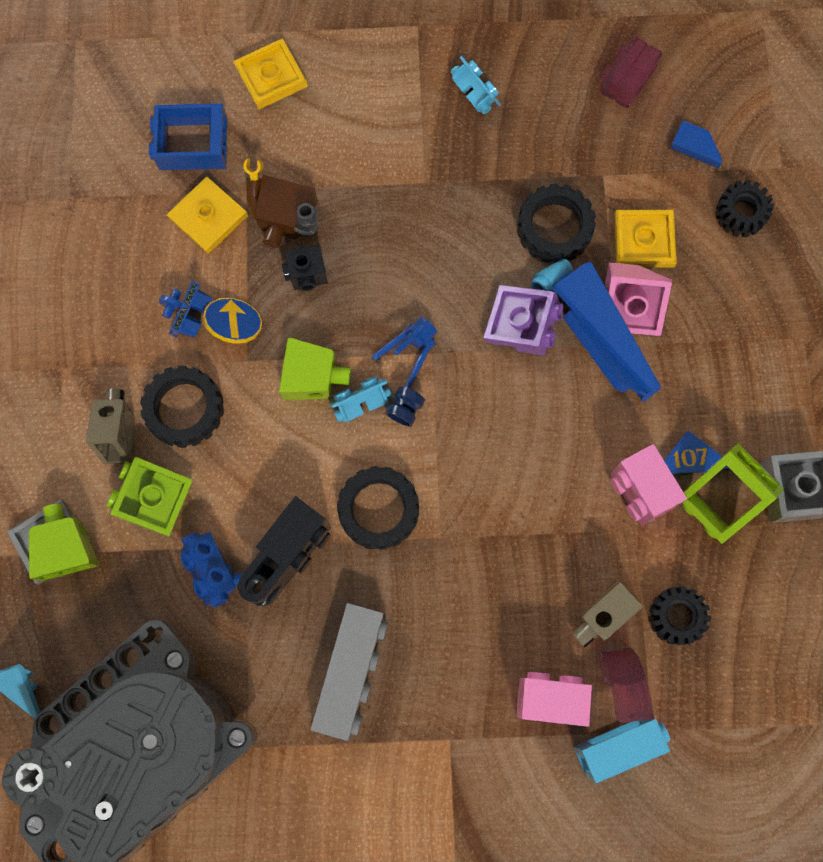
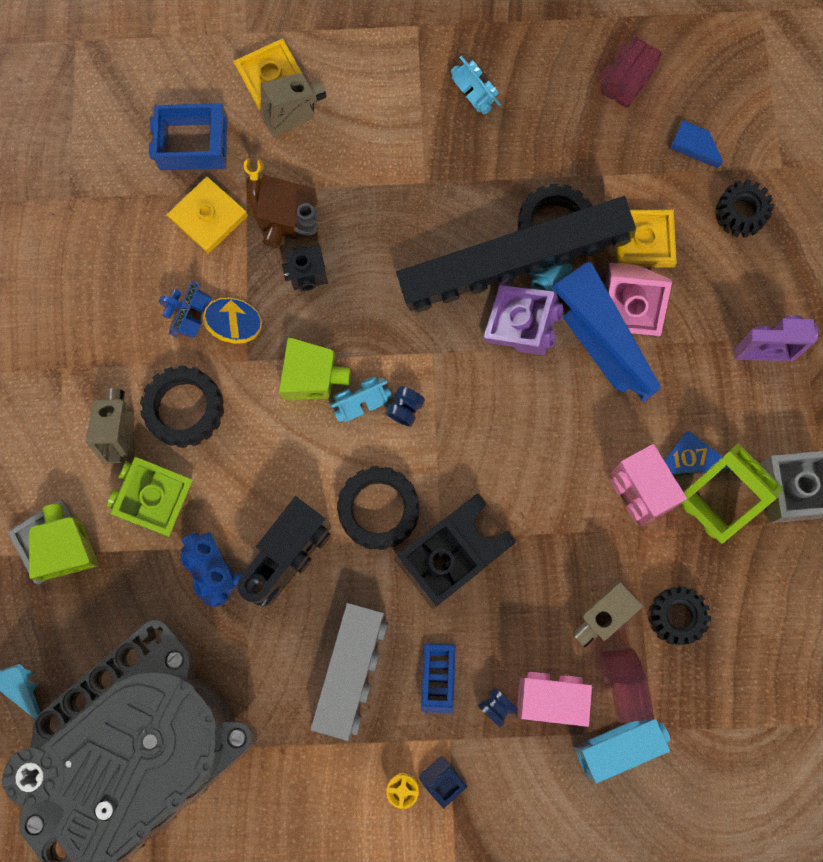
(289, 102): none -> dark tan torso
(401, 796): none -> yellow wheel
(418, 335): blue plant -> none
(437, 706): none -> blue slope
(442, 782): none -> dark blue slope
(461, 548): none -> black brick
(497, 707): none -> dark blue wheel
(517, 254): none -> black brick
(782, 343): none -> medium lavender plate

